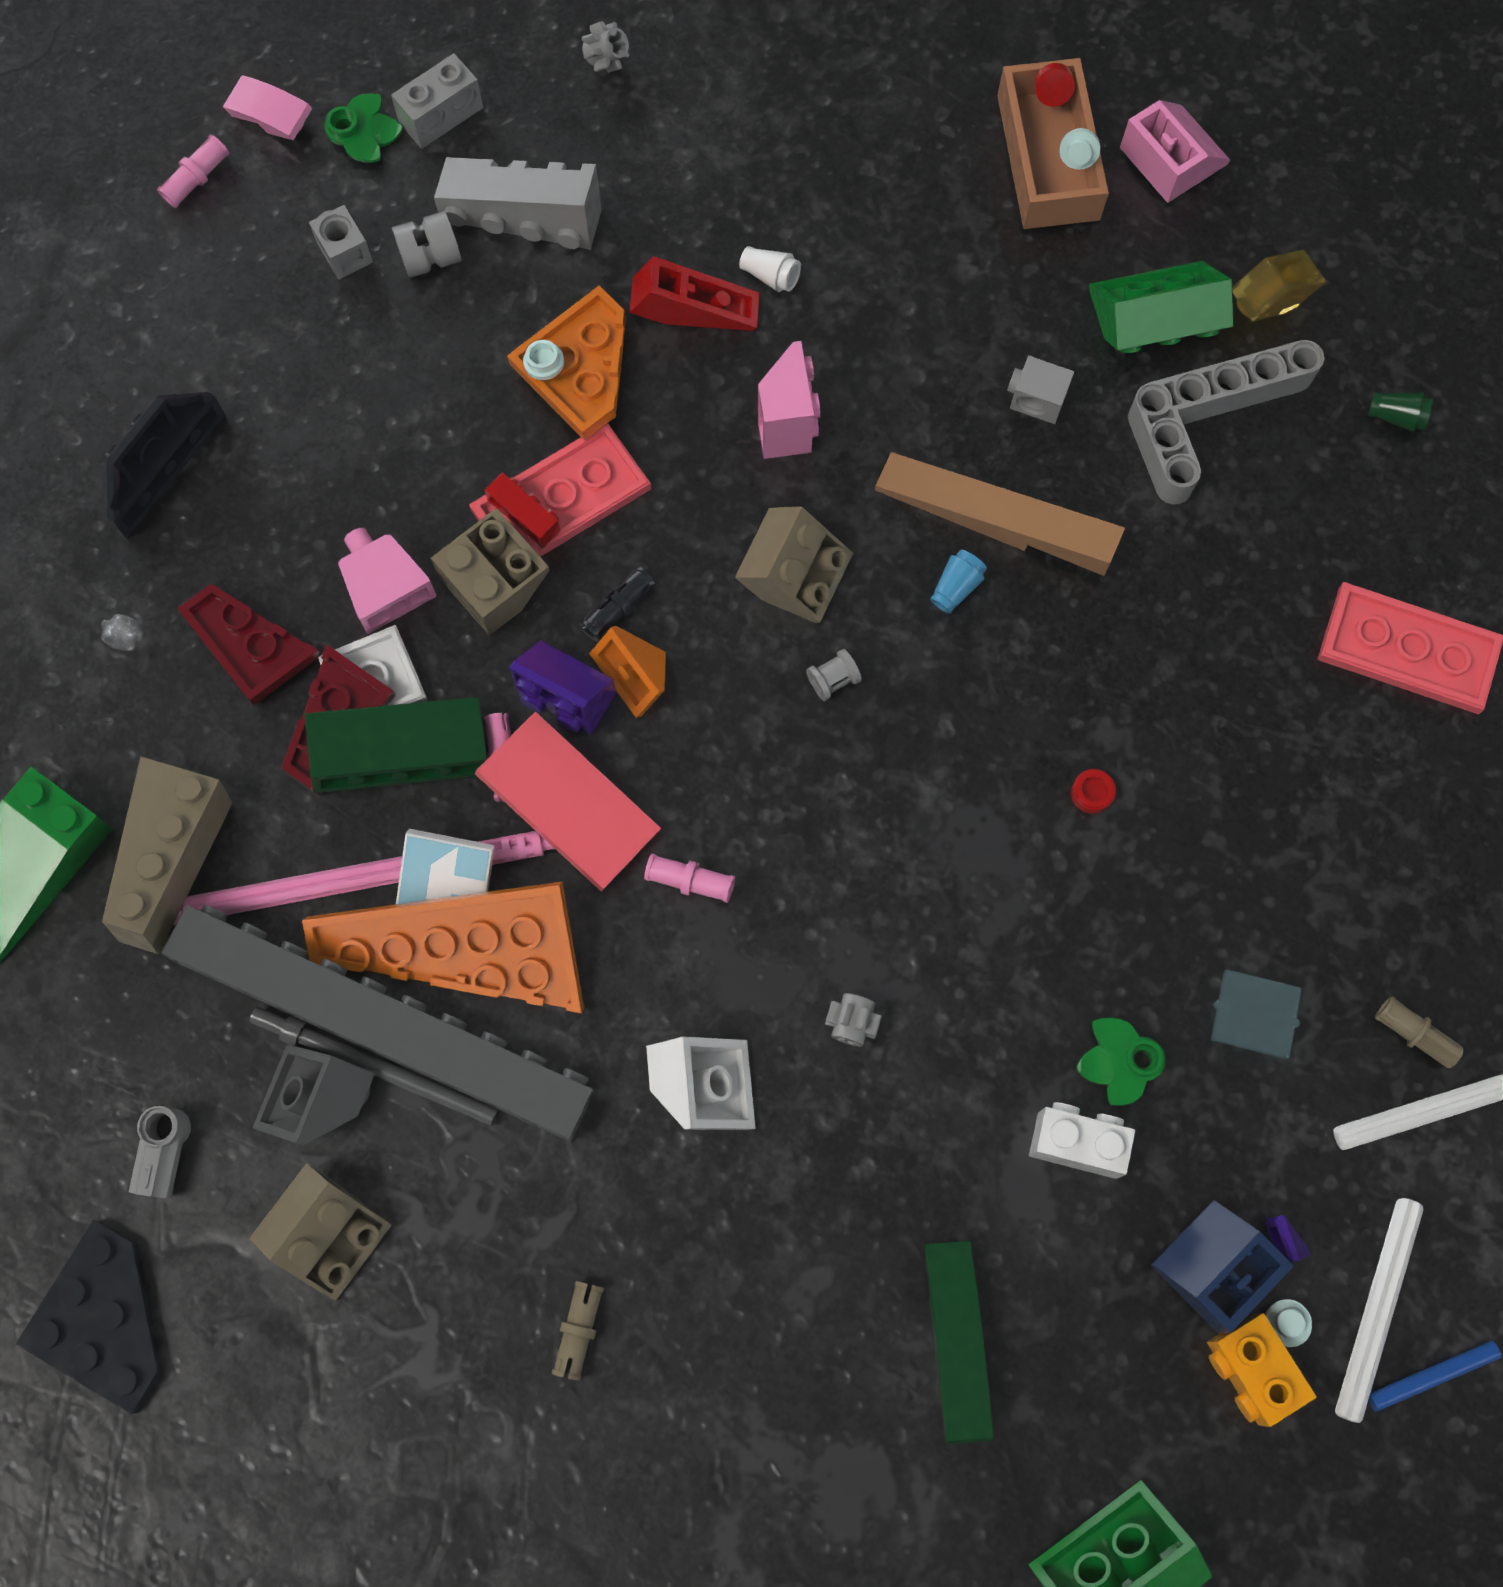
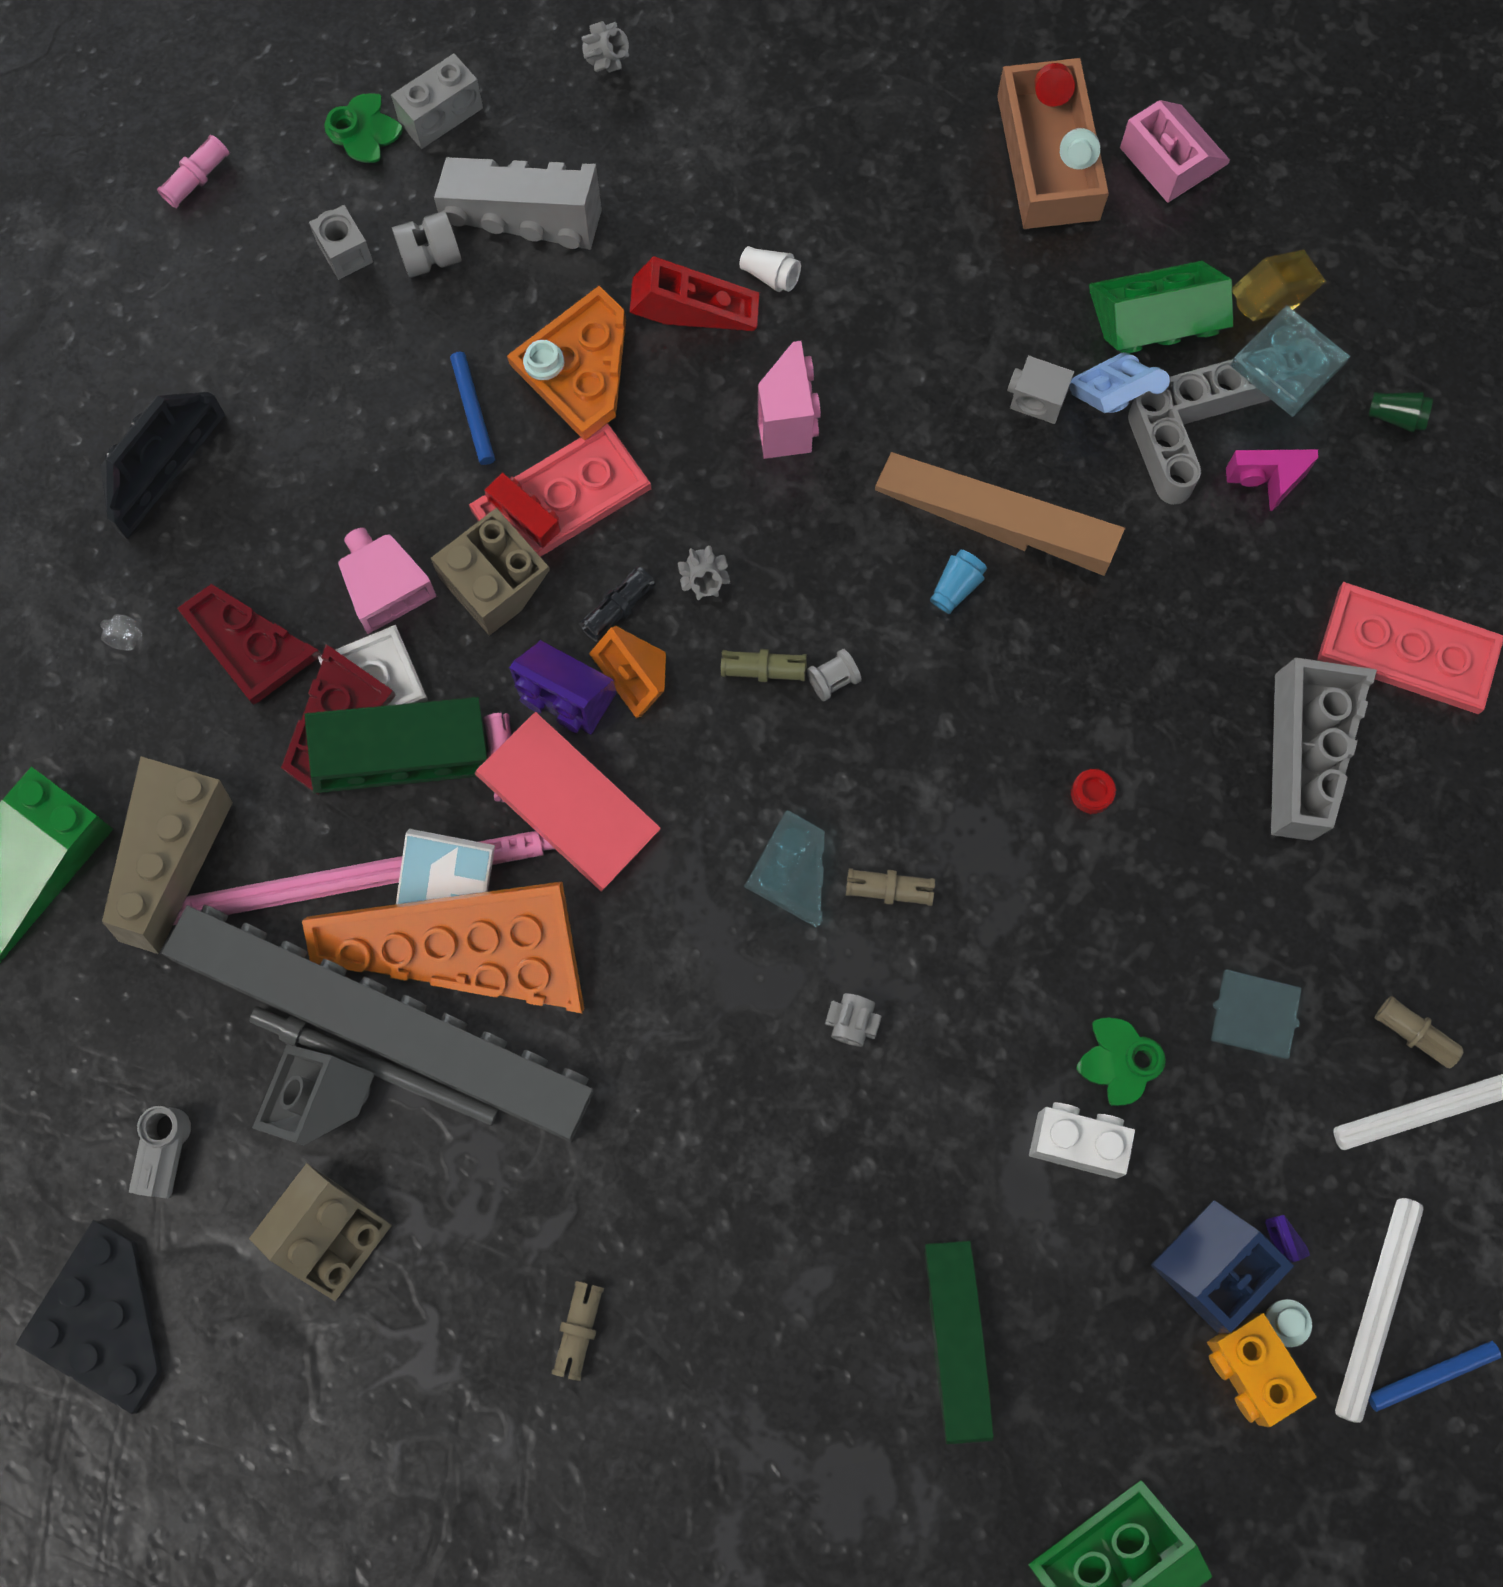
(268, 106): bright pink slope -> none
(472, 408): none -> blue bar
(689, 878): bright pink pin -> none
(703, 572): none -> light grey gear
(703, 1082): white slope -> none
(763, 665): none -> olive pin
(792, 868): none -> clear light blue wing
(794, 563): dark tan slope -> none
(890, 887): none -> dark tan pin
(1118, 381): none -> light blue plate
(1277, 468): none -> dark pink slope
(1289, 361): none -> clear light blue plate
(1313, 741): none -> light grey wedge

